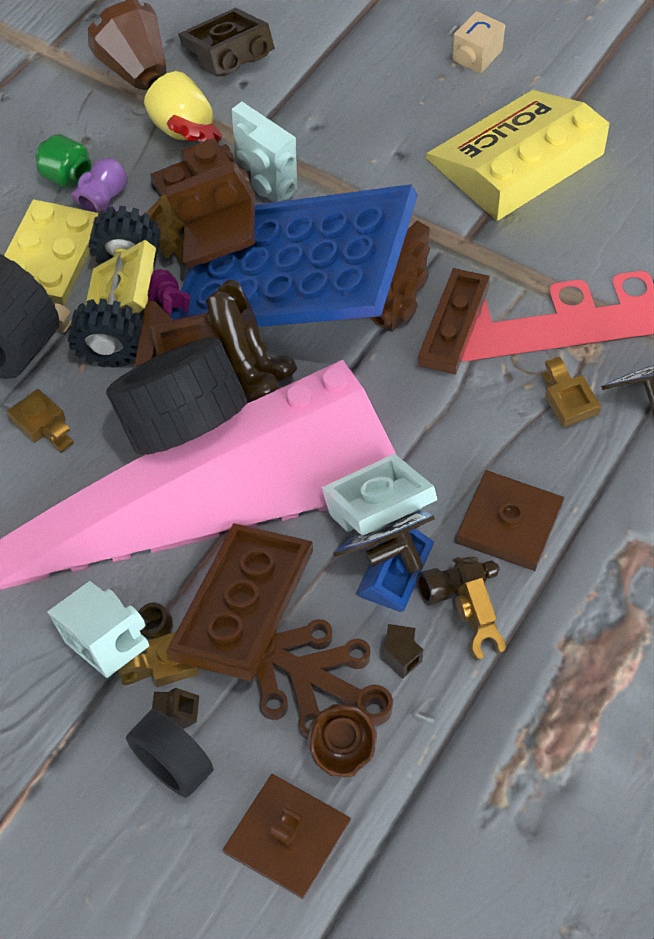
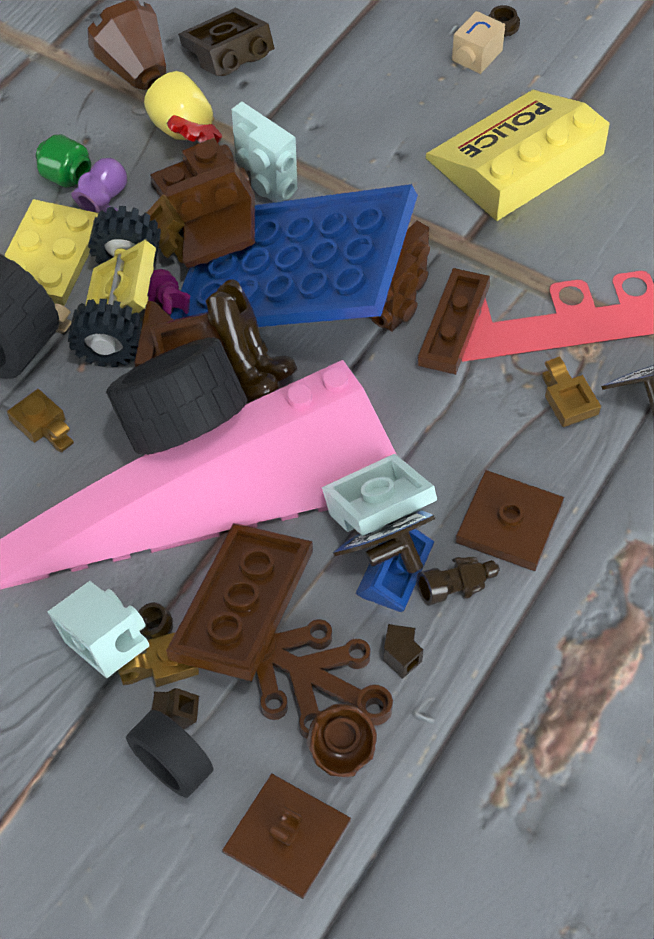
(476, 608): plate -> none
(507, 16): none -> dark brown plate

